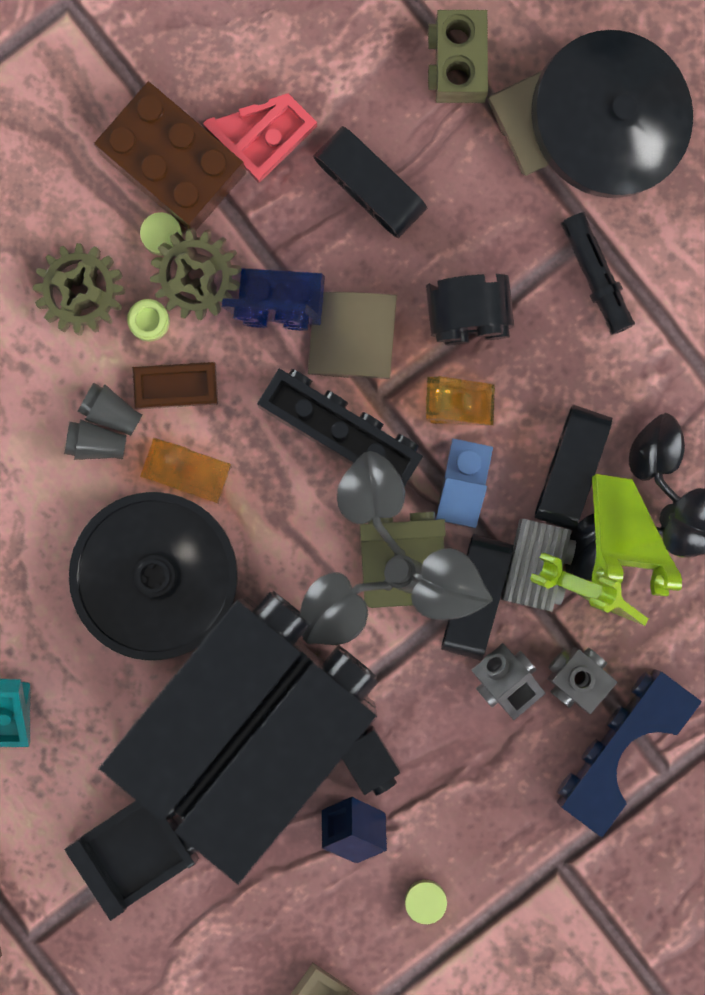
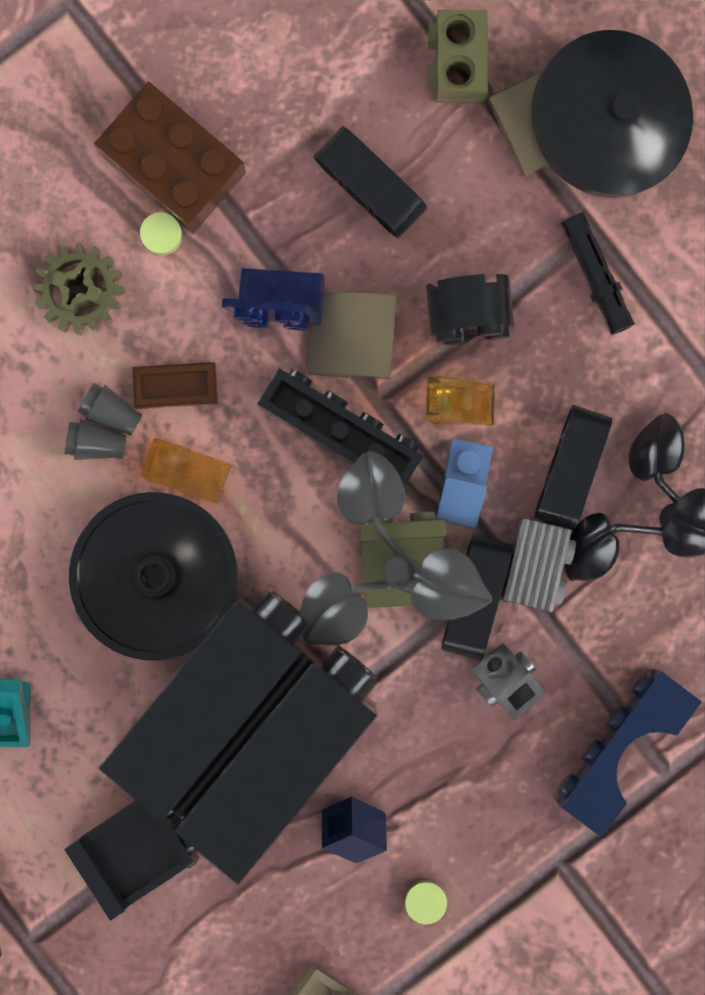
(148, 320): yellowish green tile -> none
(188, 259): olive gear -> none
(263, 133): coral wing -> none
(371, 763): black brick -> none
(595, 681): flat silver brick -> none
(604, 597): lime flag -> none
(628, 536): lime flag -> none

